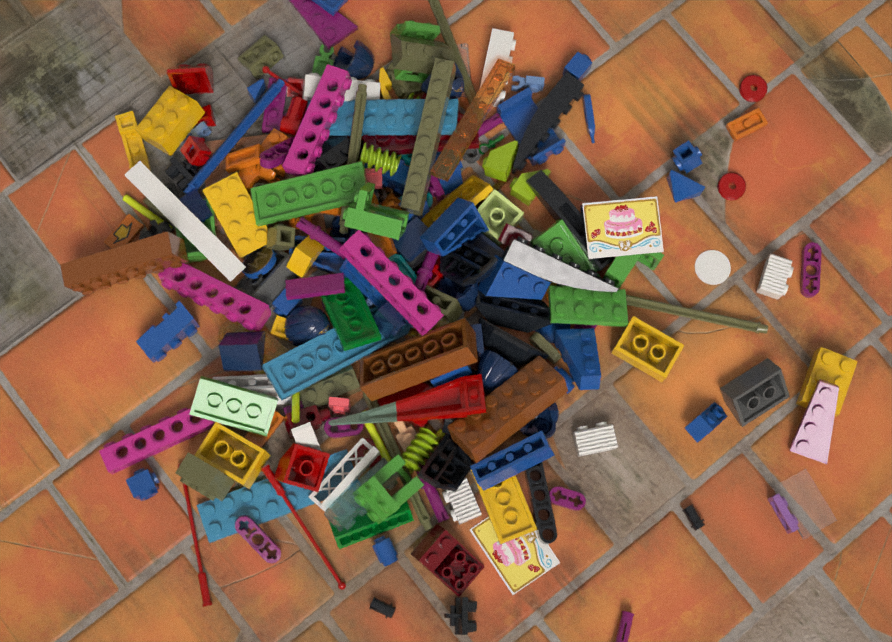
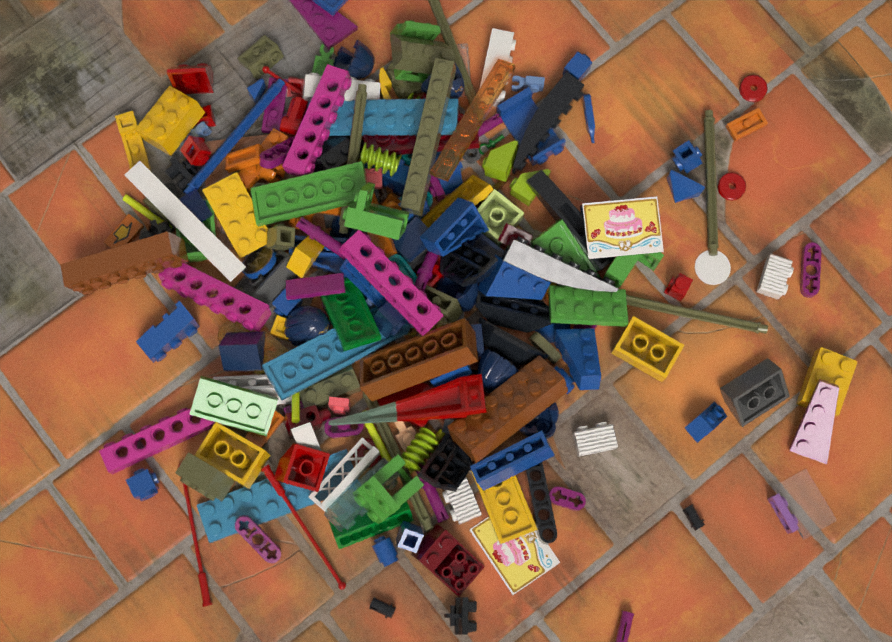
(409, 536): none -> brick
(678, 286): none -> red brick
(711, 191): none -> olive piece

